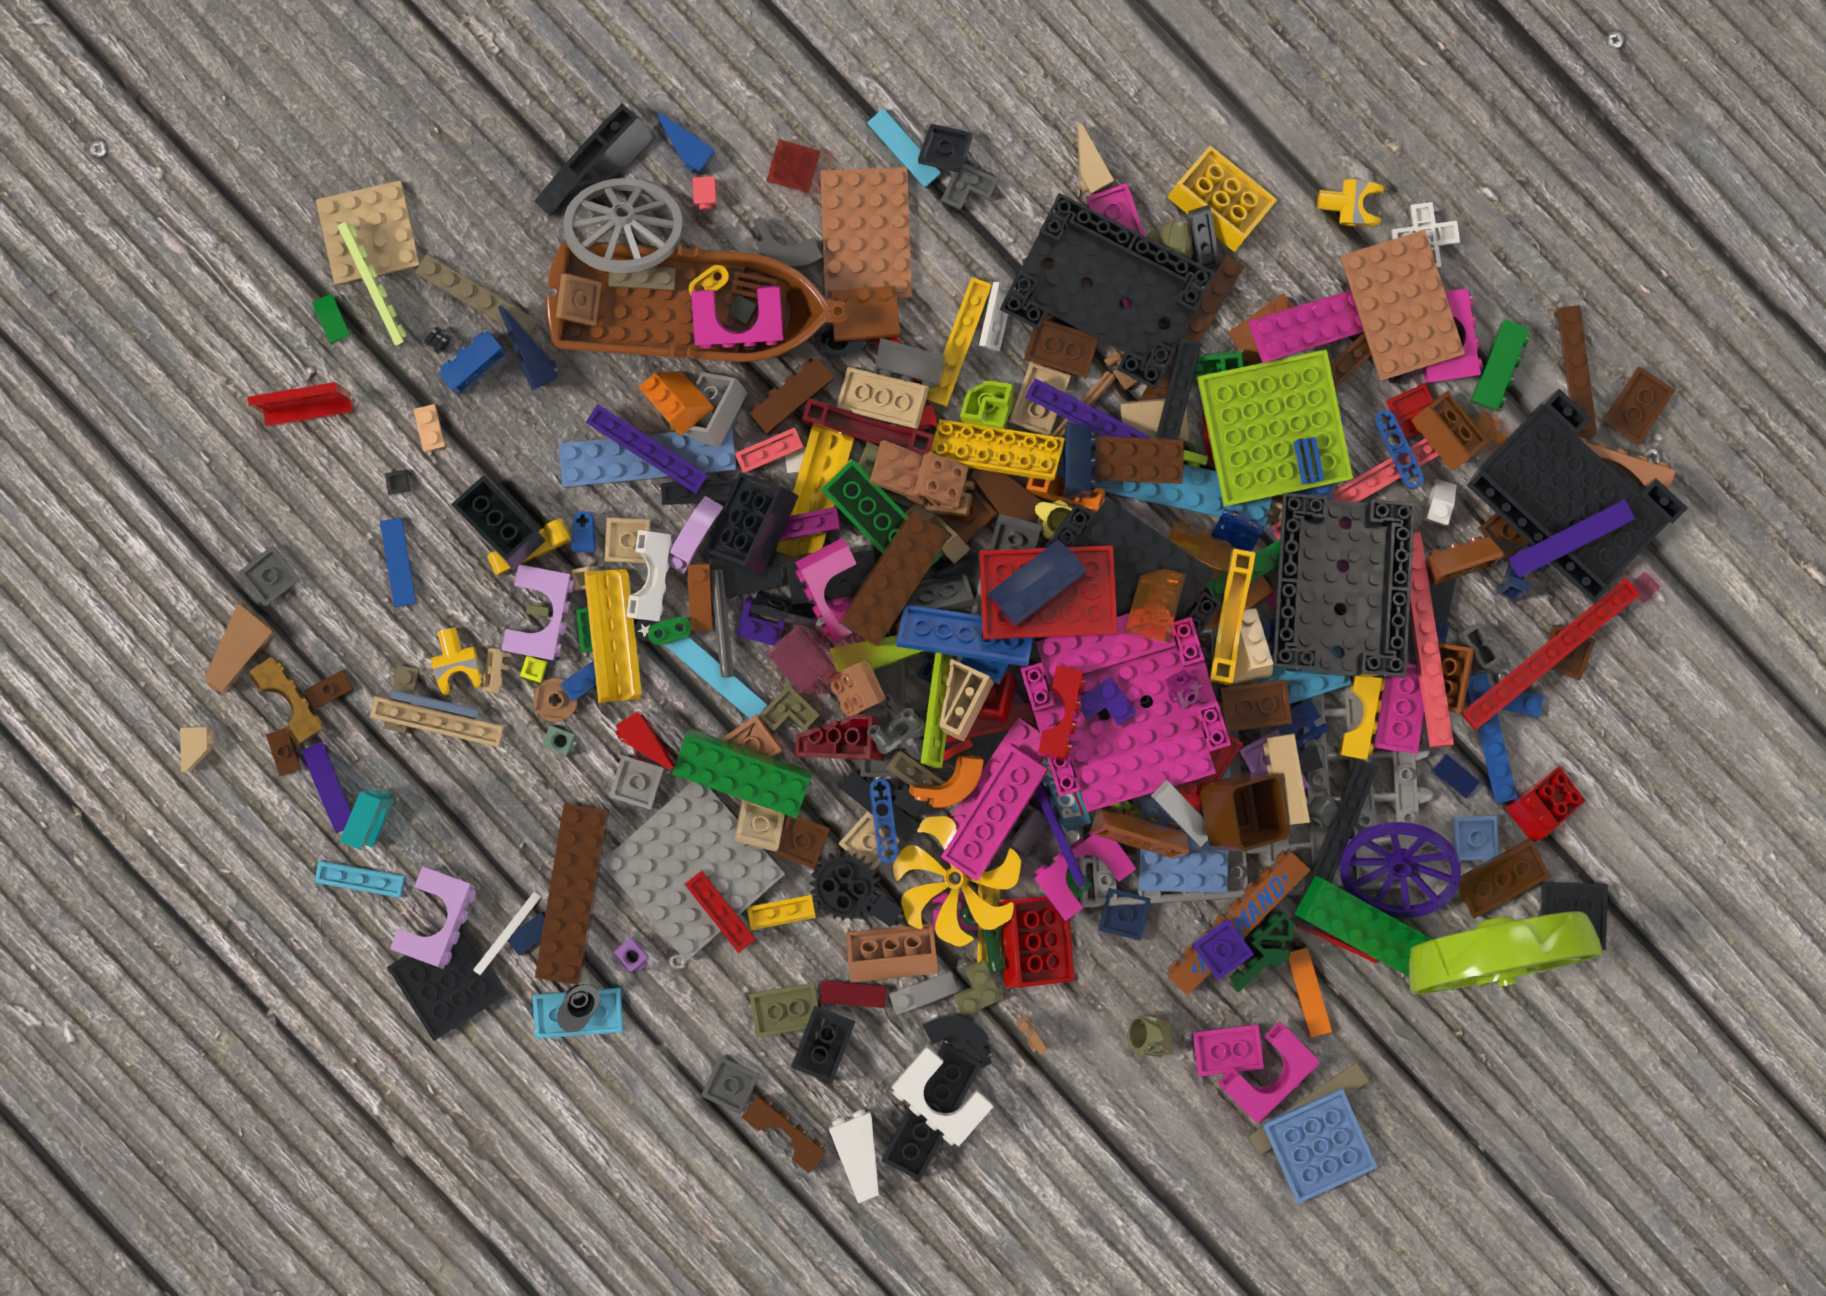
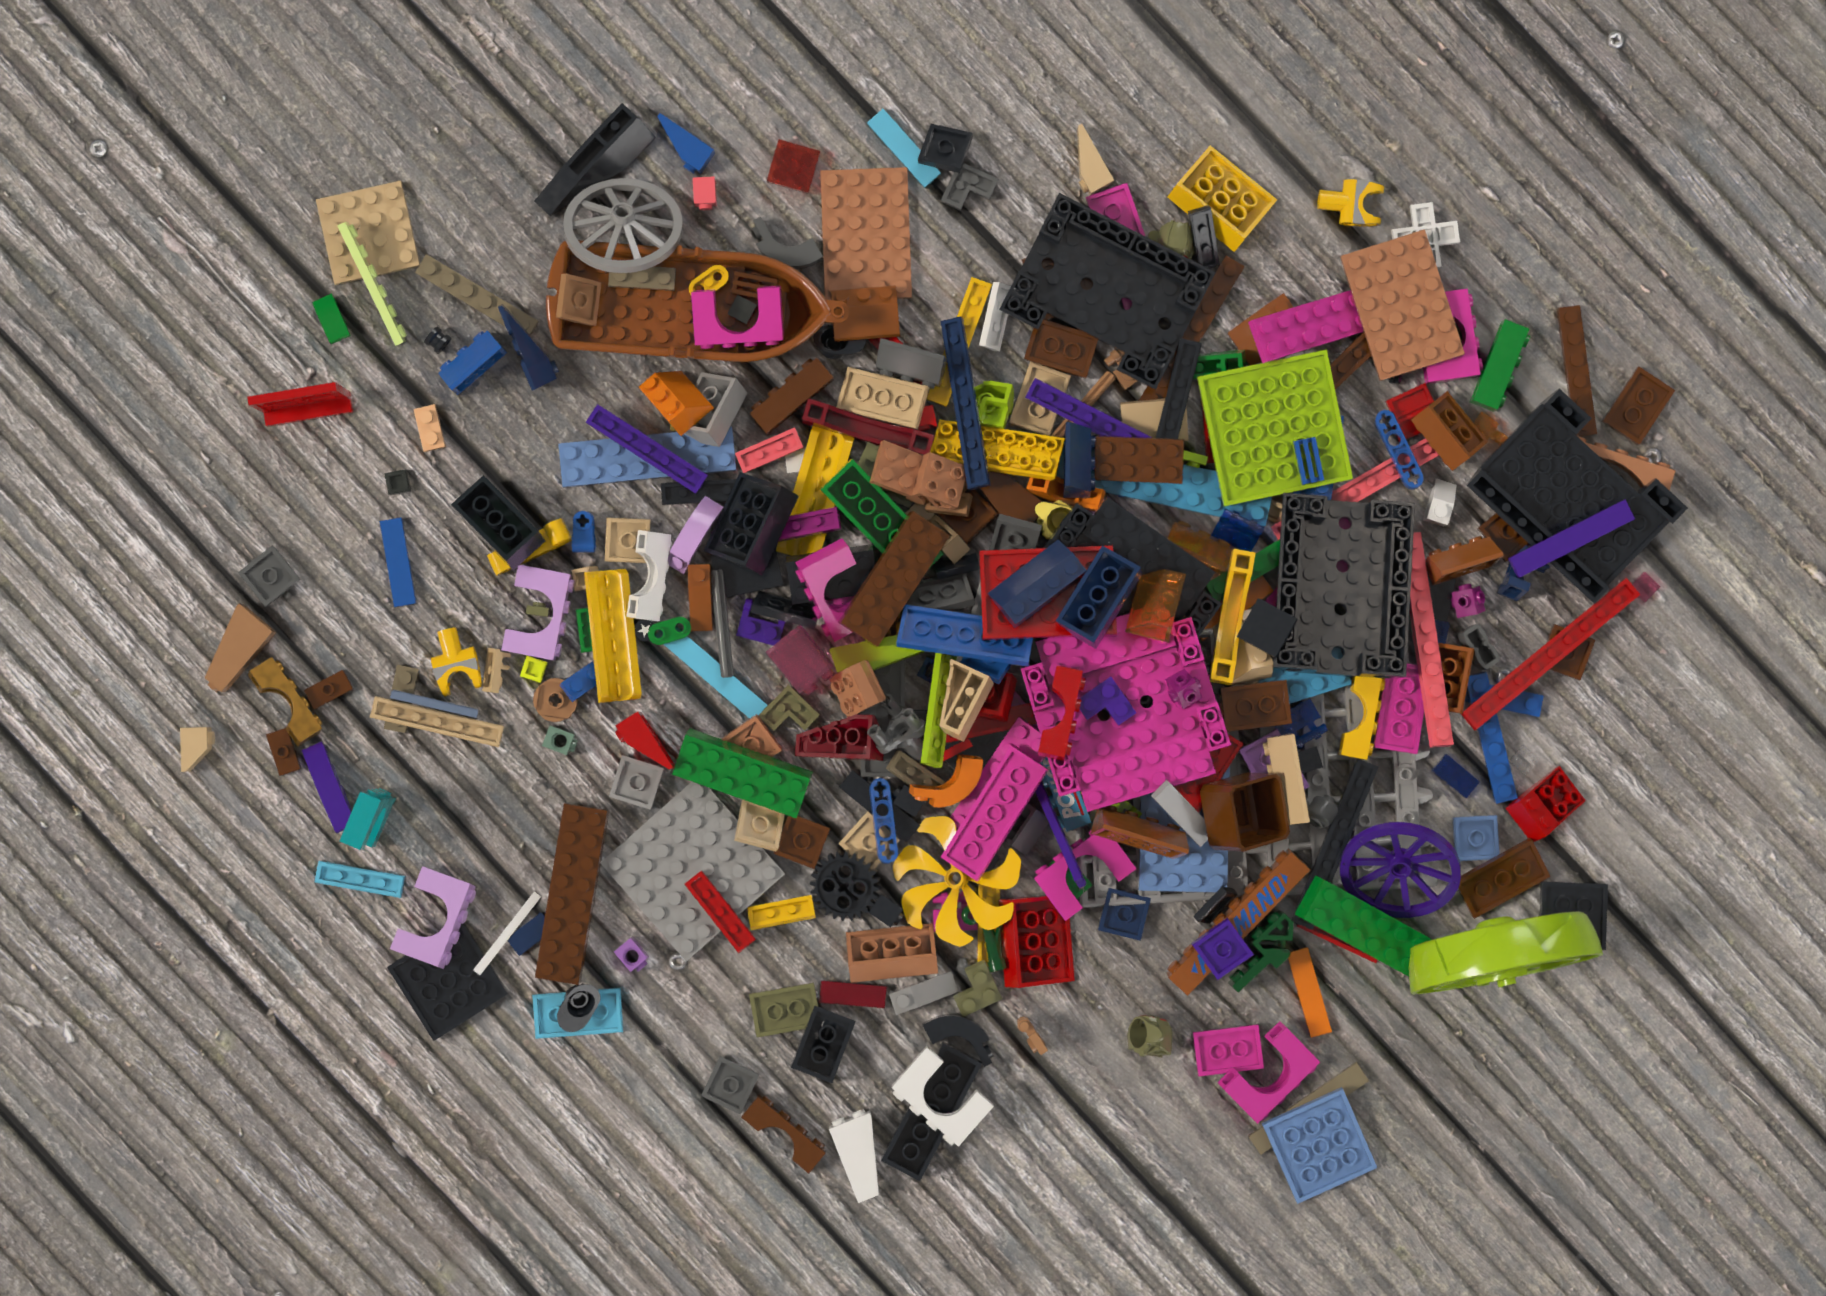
(965, 403): none -> dark blue tile
(1099, 596): none -> dark blue slope
(1215, 905): none -> black tile
(1267, 628): none -> black tile
(1468, 600): none -> magenta brick

